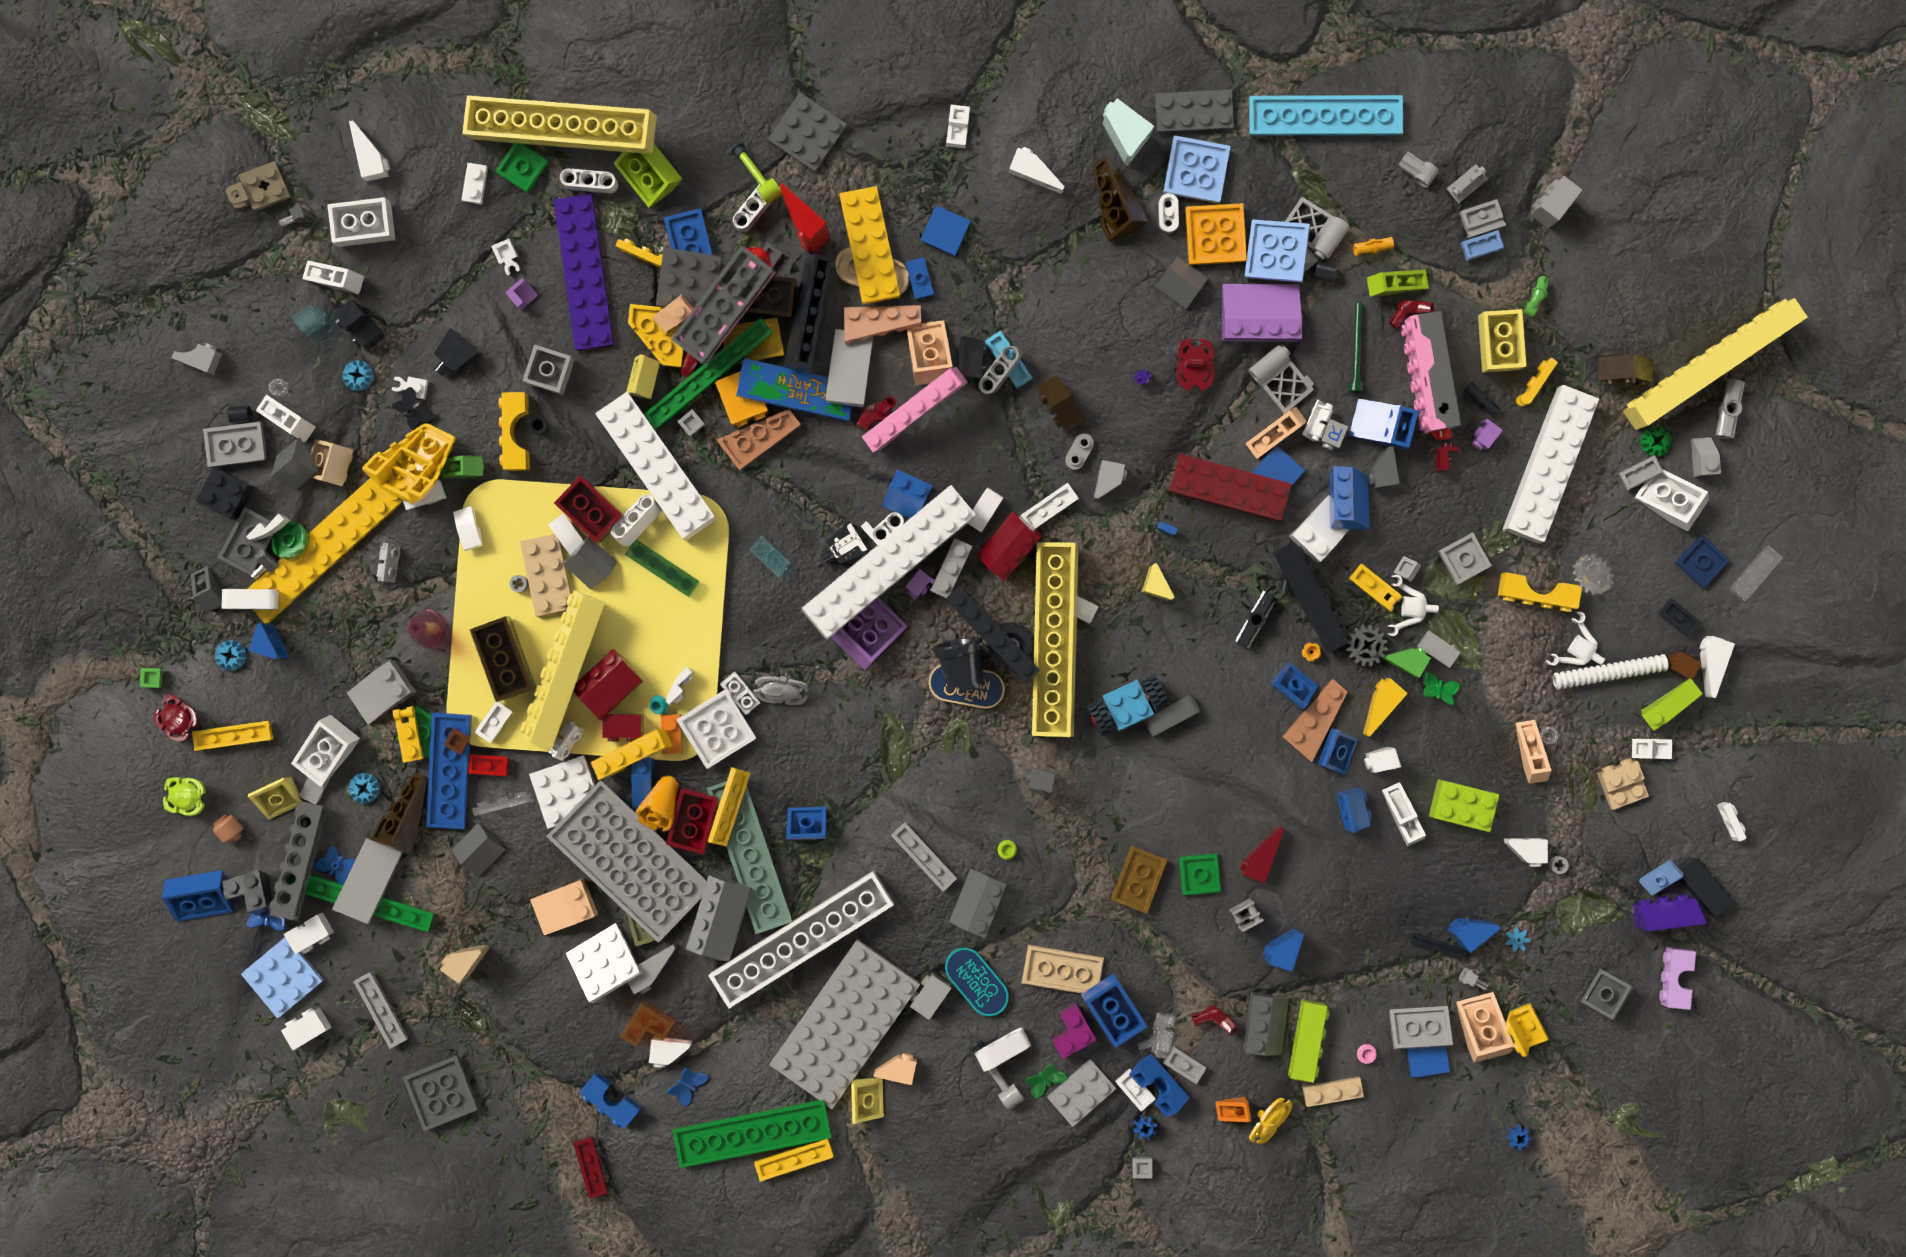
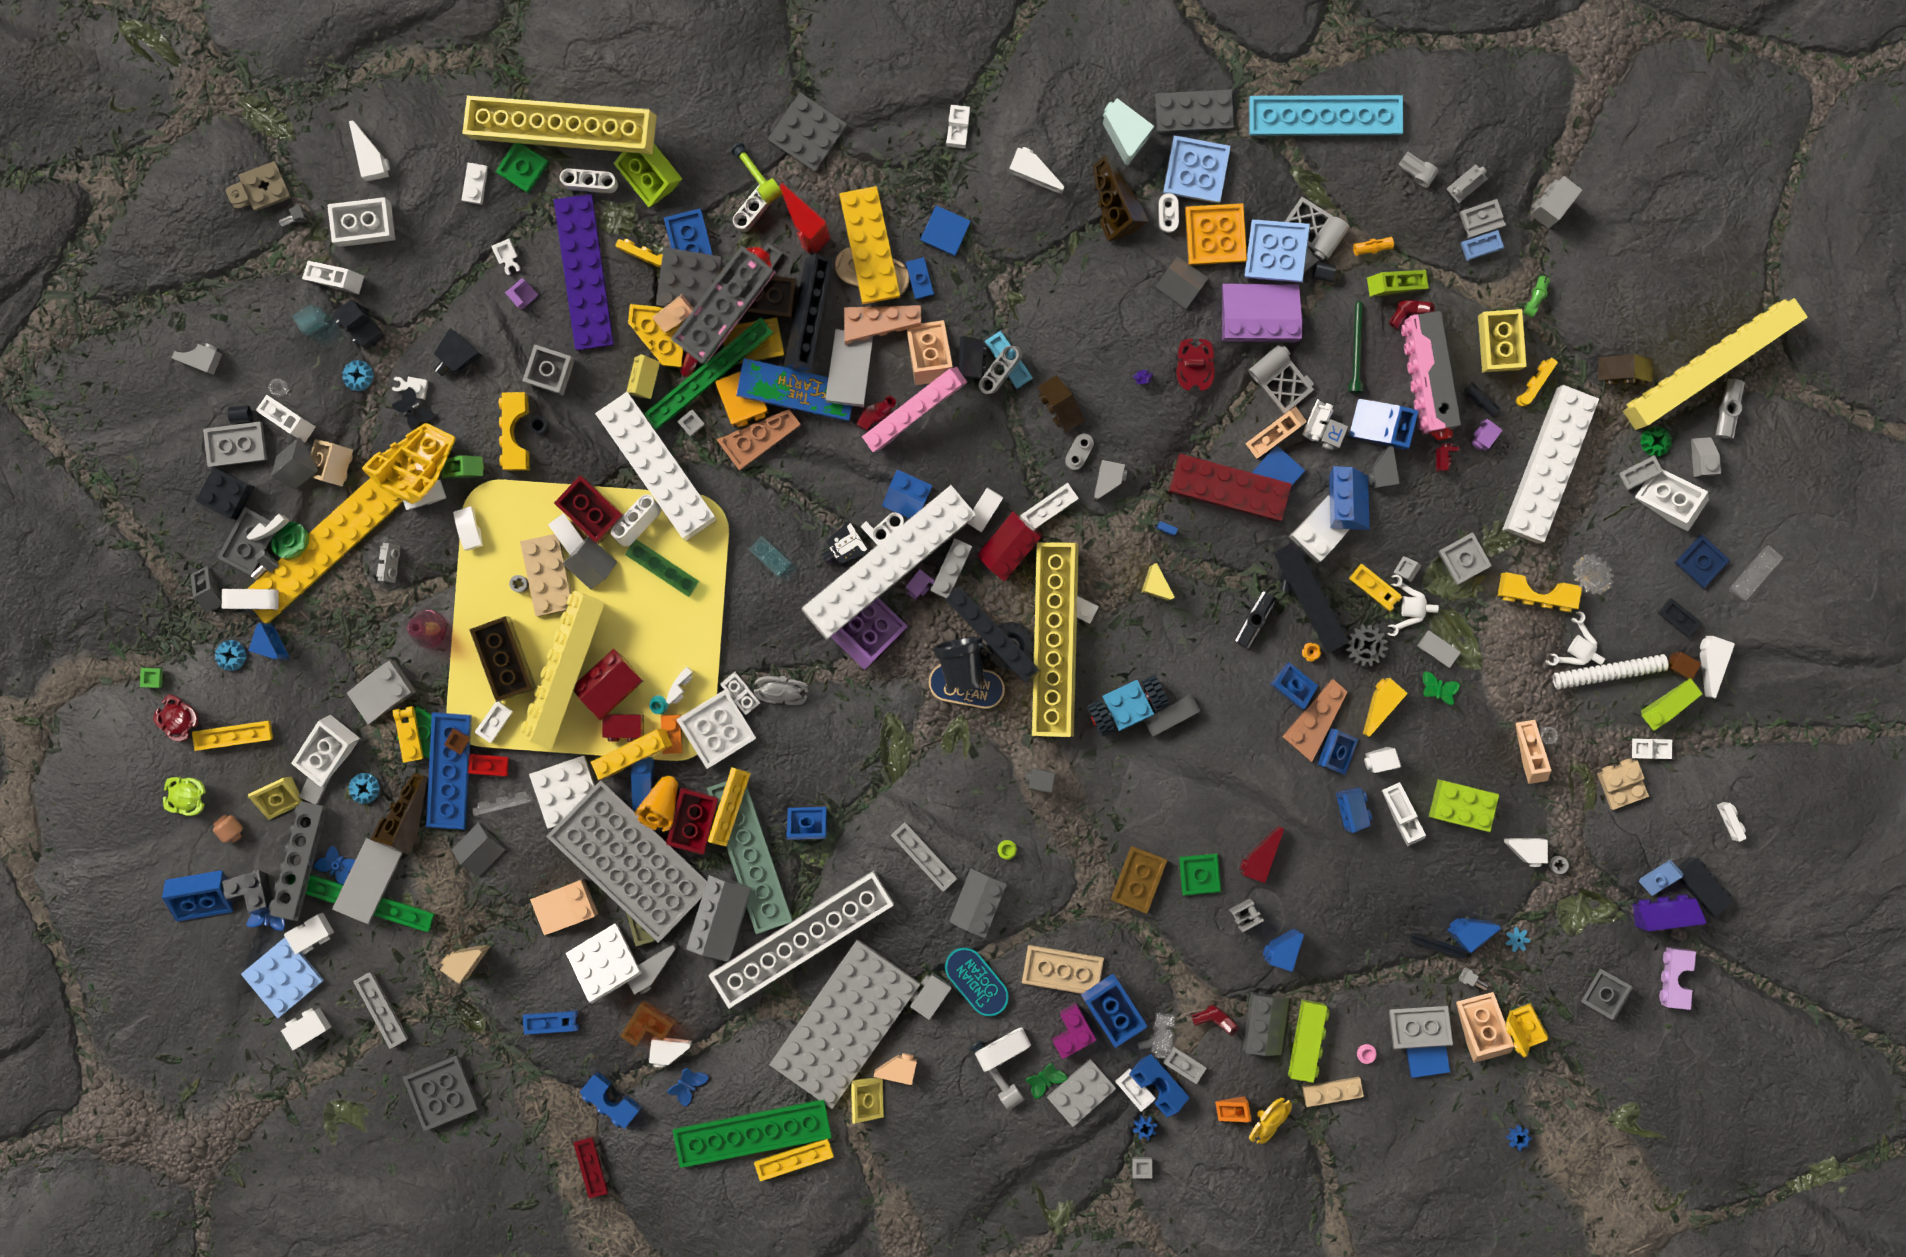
(550, 1022): none -> blue plate
(571, 734): white hinge -> none
(1410, 660): bright green slope -> none

